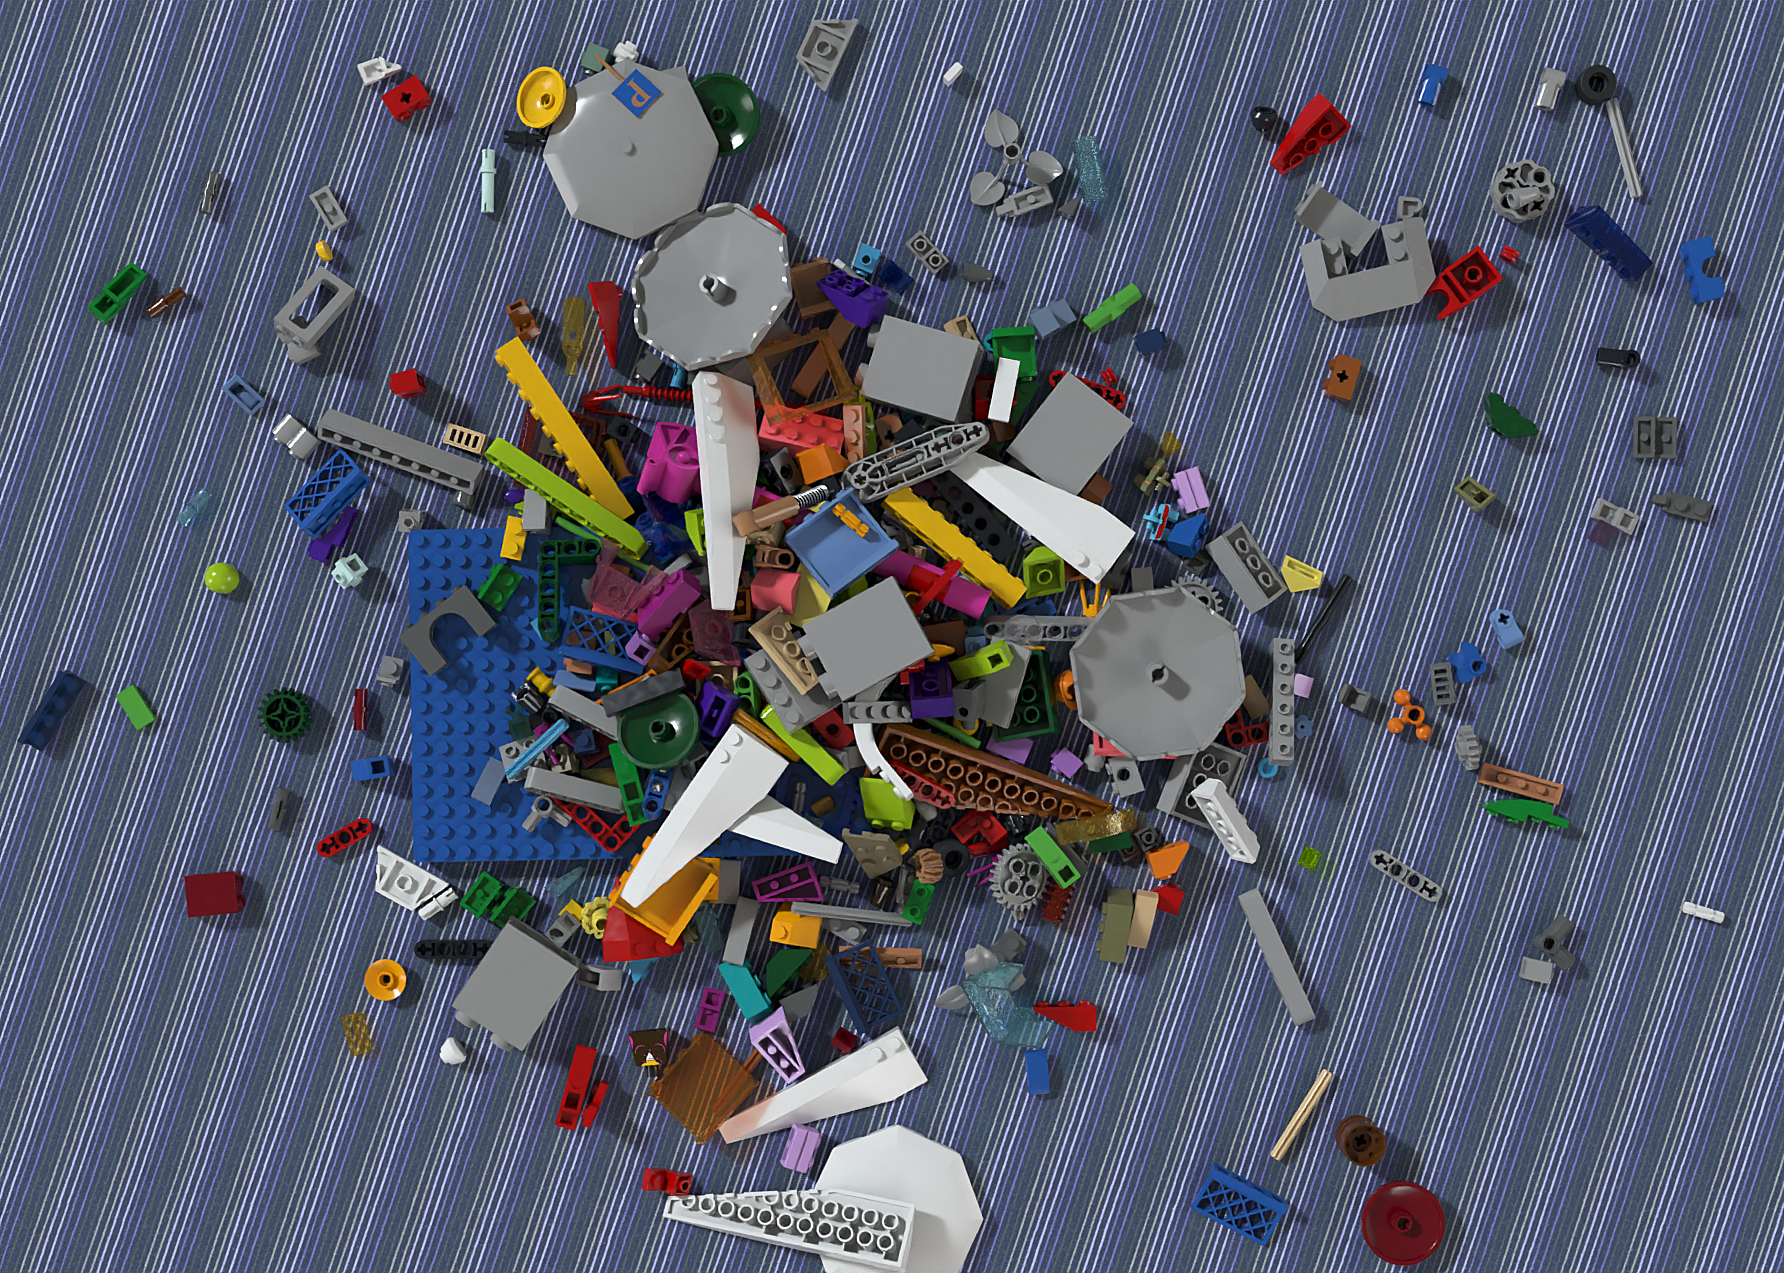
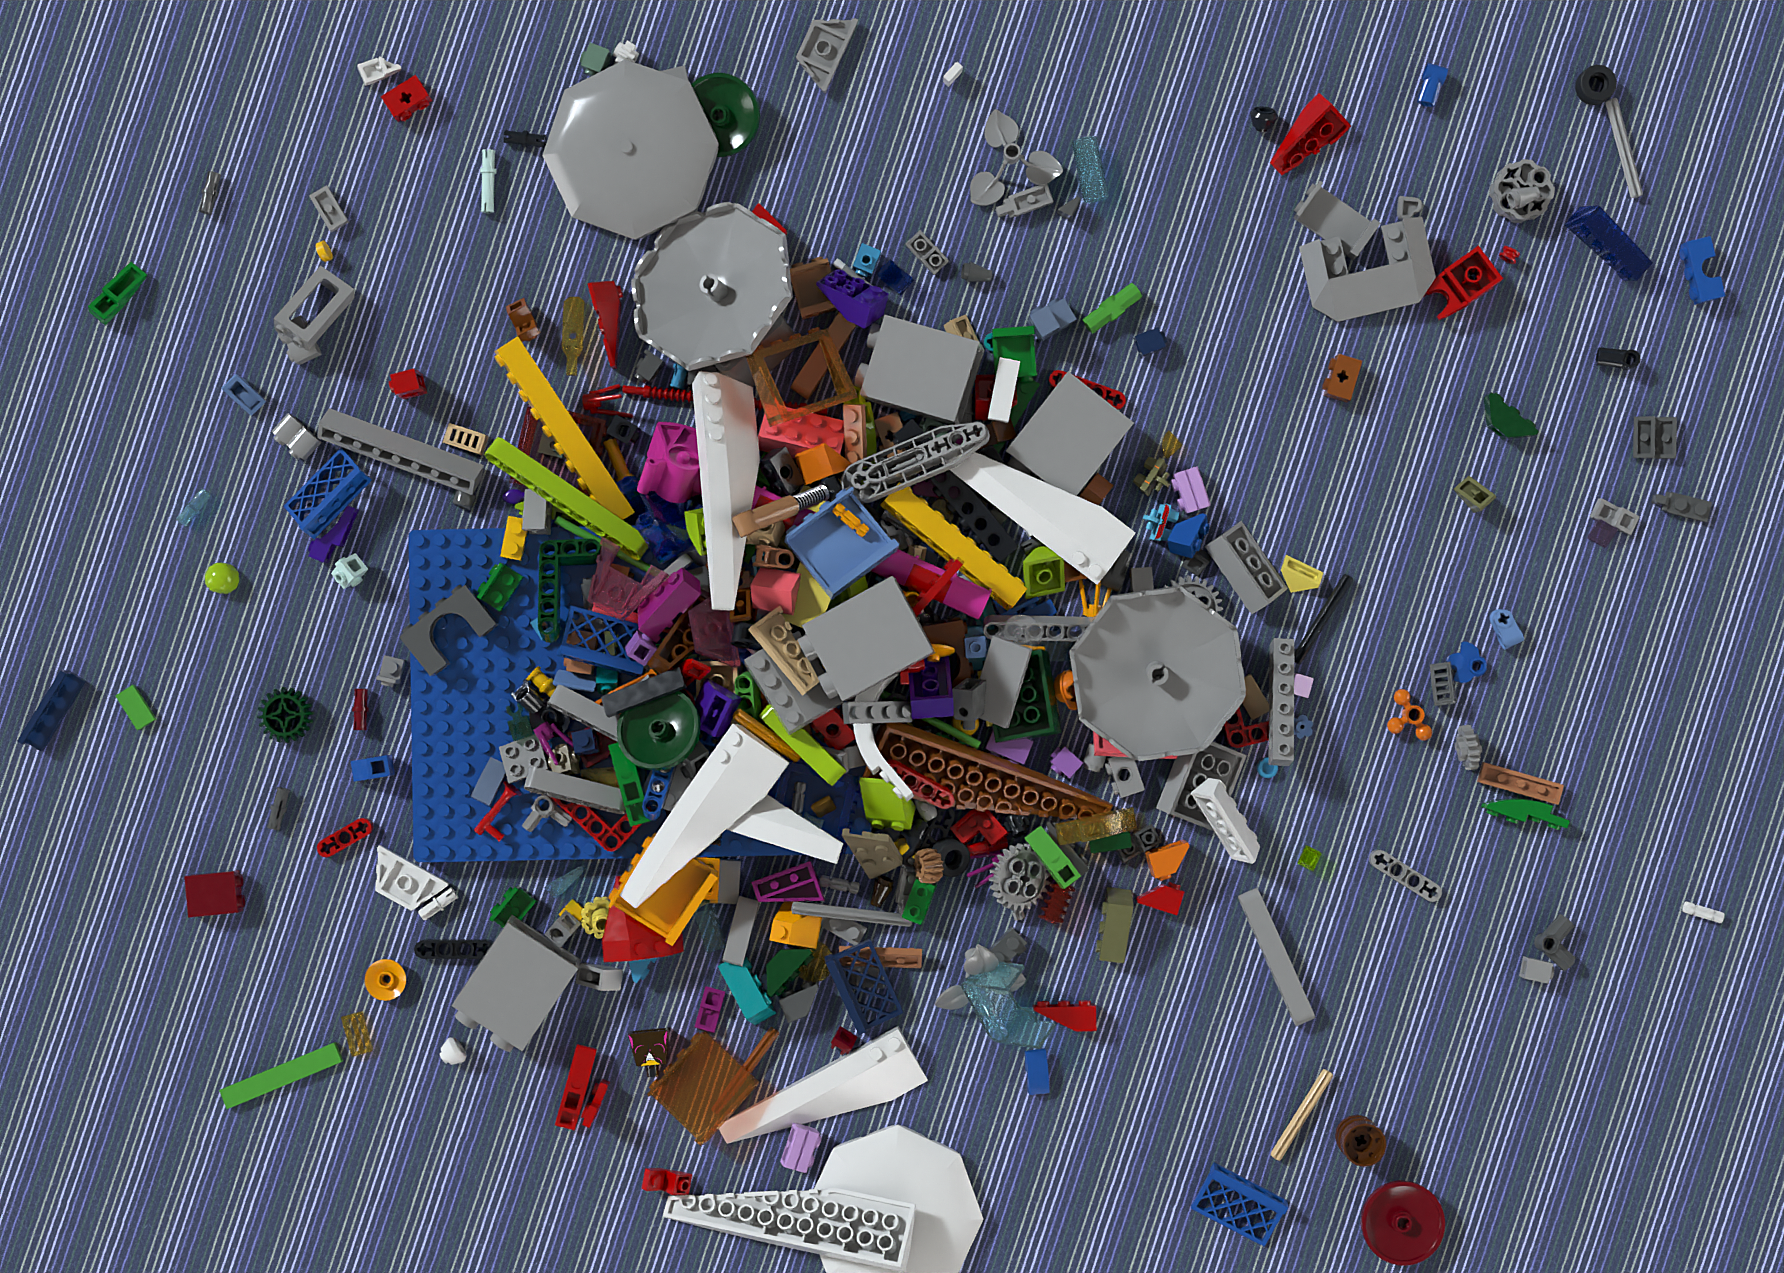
(166, 302): reddish brown axle -> none
(281, 1075): none -> bright green tile
(410, 519): light grey bracket -> none
(482, 895): green bracket -> none
(485, 823): none -> red piece
(536, 748): dark azure axle -> none
(541, 97): yellow dish -> none
(635, 91): blue piece -> none
(690, 934): olive plate -> none
(777, 1044): lavender wedge -> none
(982, 661): lime slope -> none
(1108, 377): red bush -> none
(1142, 918): tan slope -> none
(1354, 697): dark grey bracket -> none
(1551, 82): light grey piece -> none

